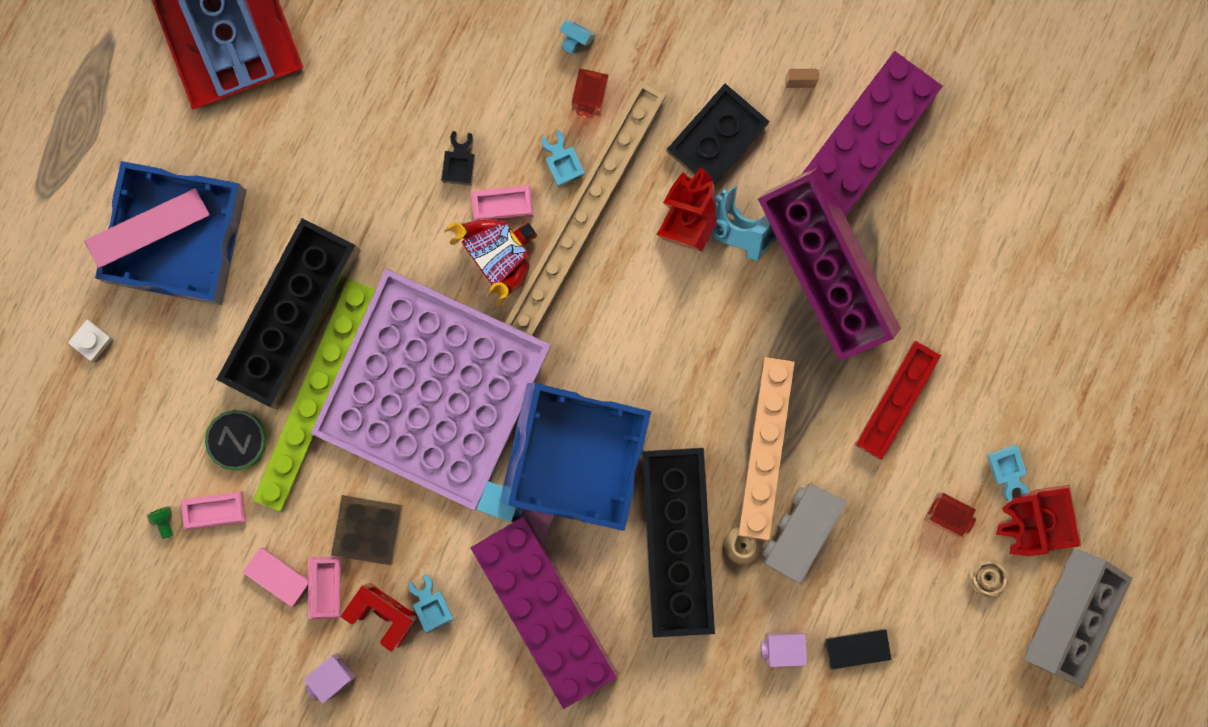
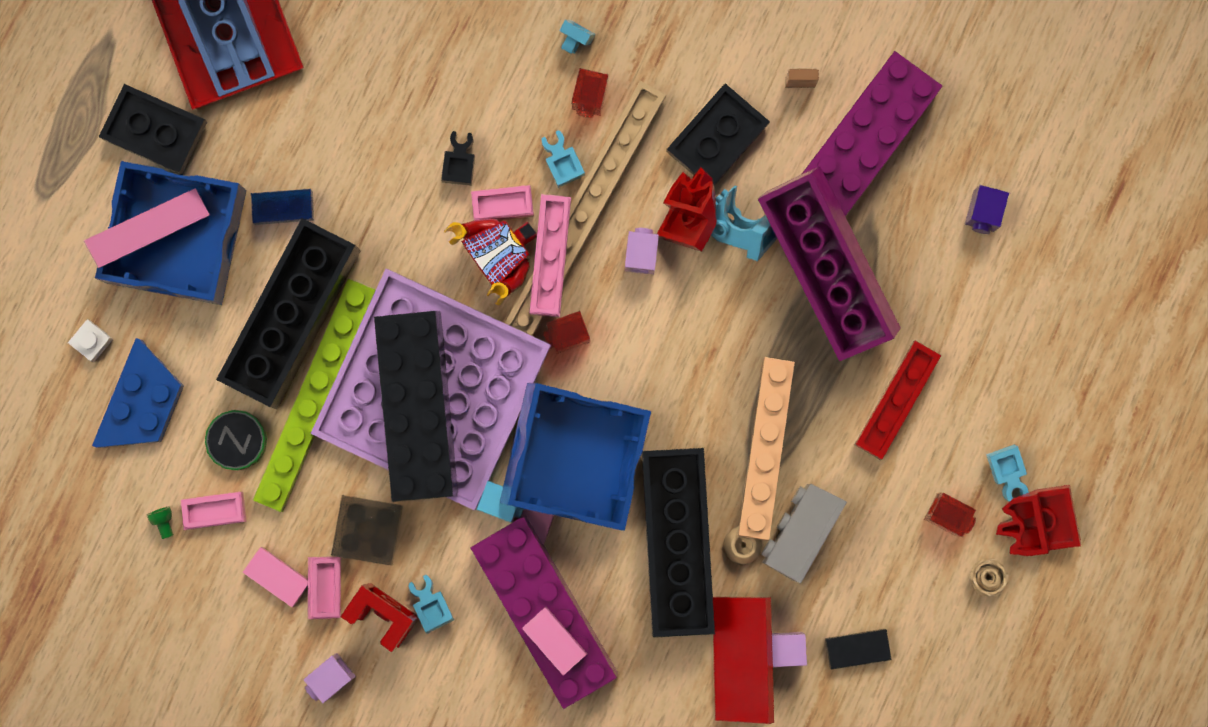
(140, 401): none -> blue wing
(153, 129): none -> black plate
(282, 206): none -> clear blue plate
(416, 406): none -> black brick
(550, 255): none -> bright pink tile
(554, 641): none -> bright pink tile
(567, 332): none -> clear red brick
(641, 251): none -> lavender brick
(743, 660): none -> red tile
(986, 209): none -> dark purple brick
(1078, 617): light grey slope -> none

